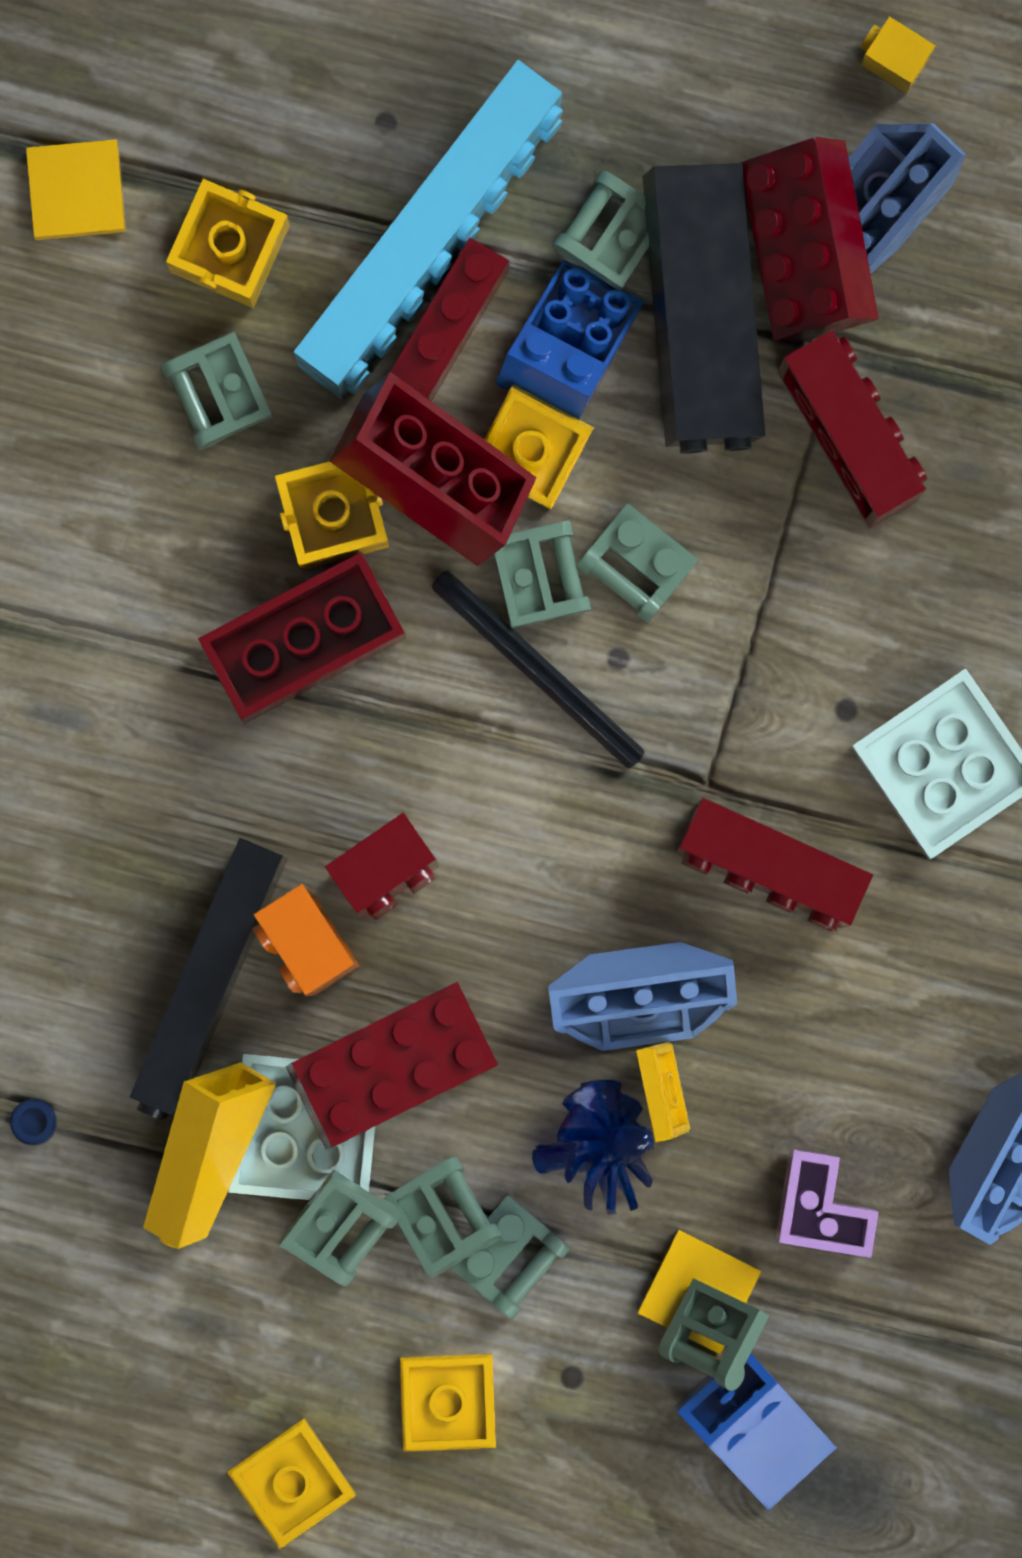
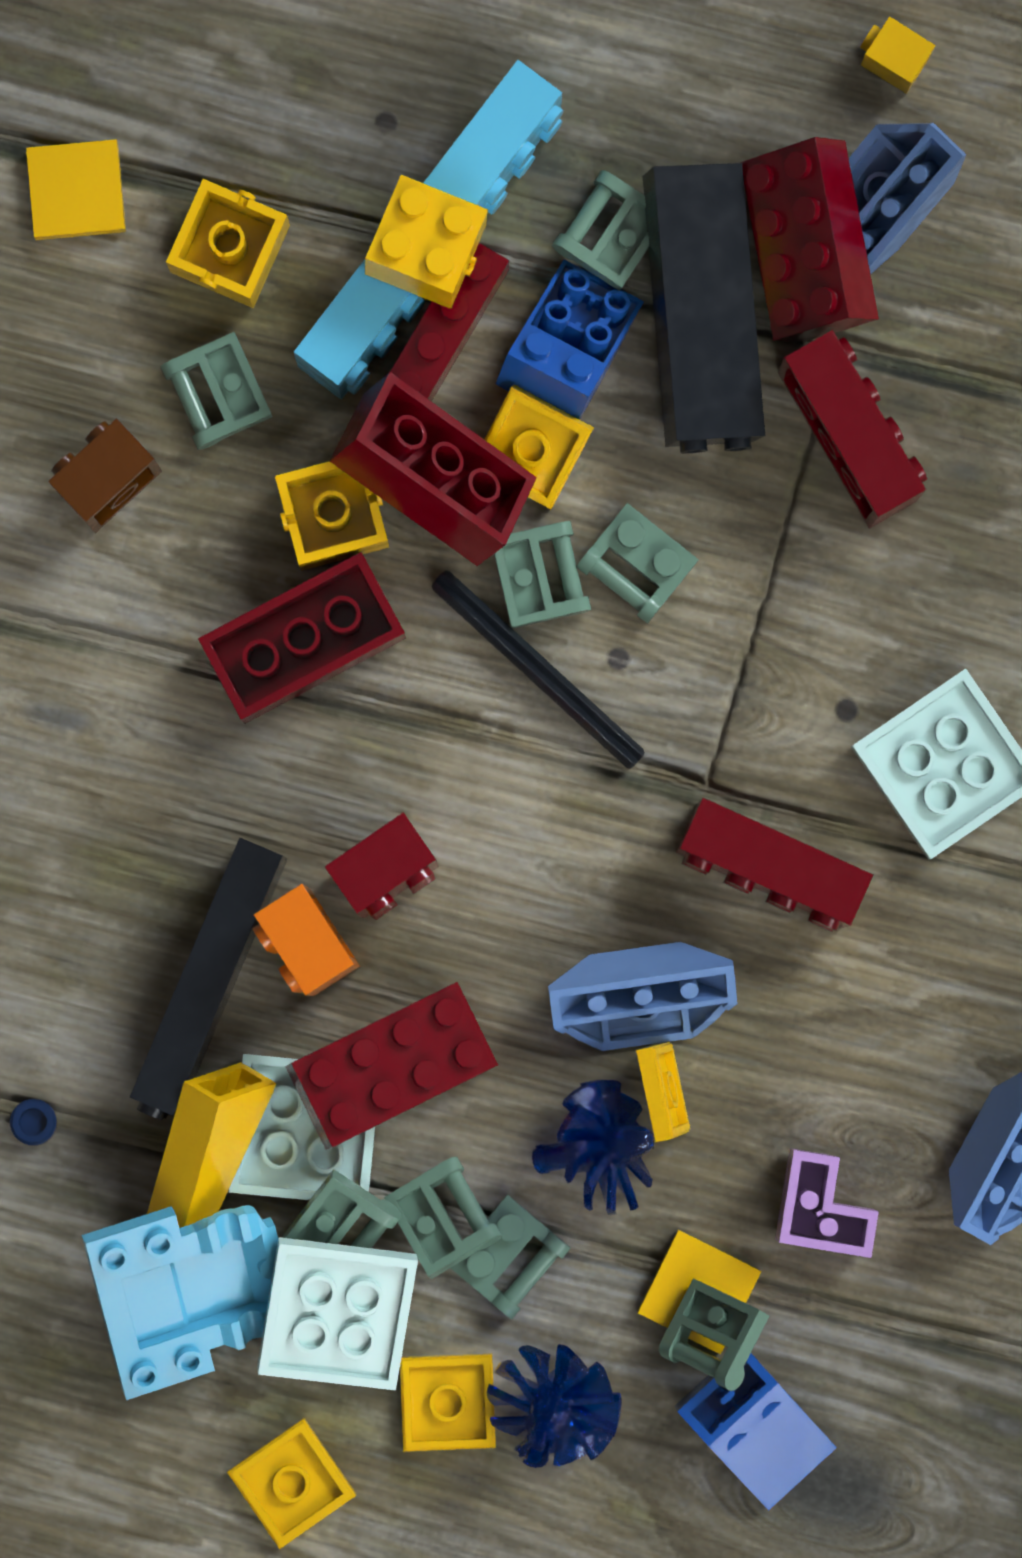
(104, 474): none -> reddish brown brick
(180, 1291): none -> medium azure piece
(337, 1313): none -> light aqua plate
(426, 241): none -> yellow brick
(566, 1410): none -> clear blue piece

